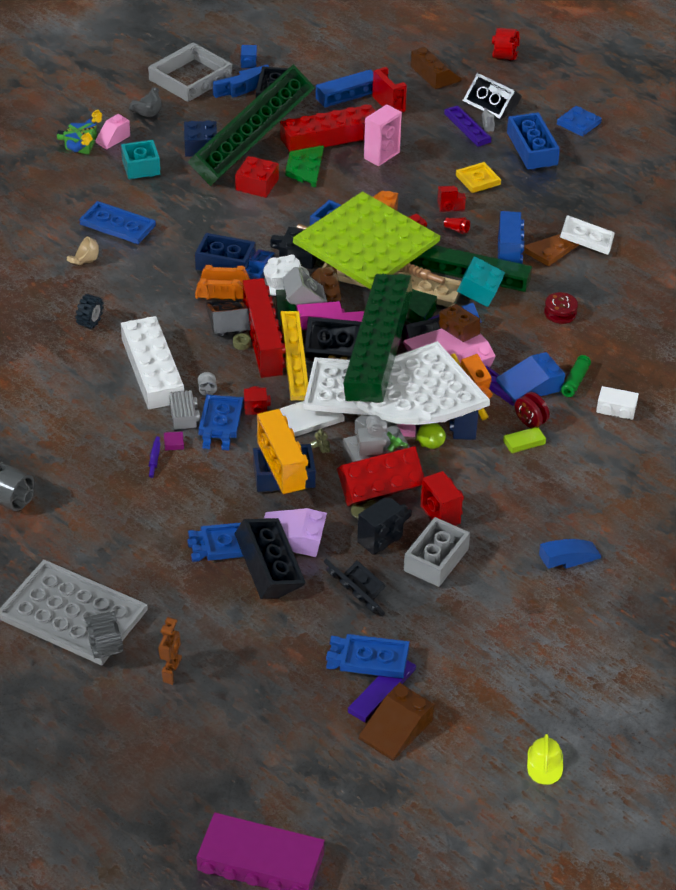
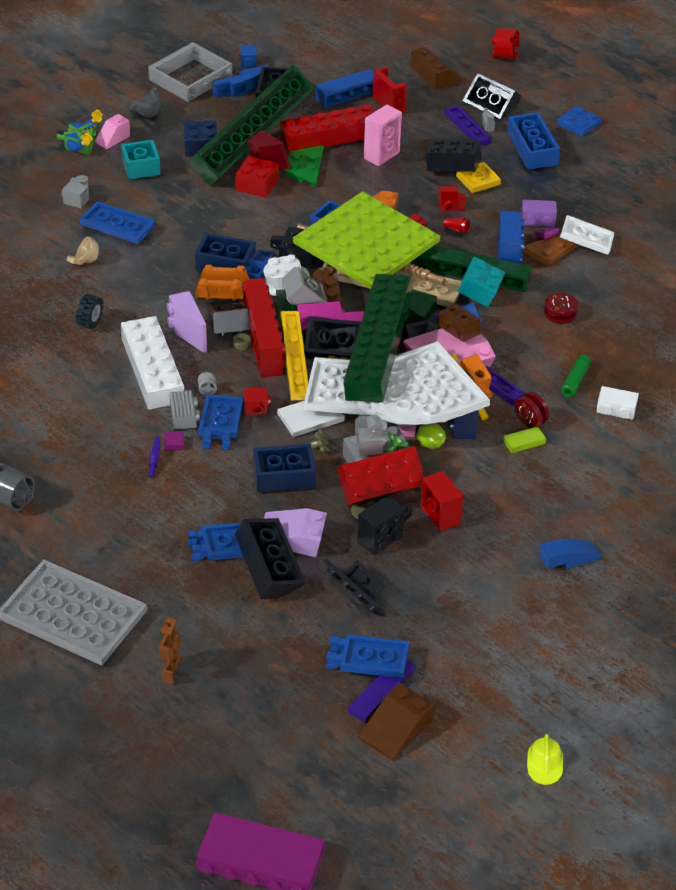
(76, 191): none -> light grey brick
(104, 634): dark grey brick -> none
(187, 320): none -> lavender slope
(269, 148): none -> dark red slope
(281, 451): light orange brick -> none
(436, 551): light grey brick -> none
(453, 155): none -> black brick
(535, 374): blue slope -> none
(539, 213): none -> medium lavender brick
(547, 233): none -> magenta tile

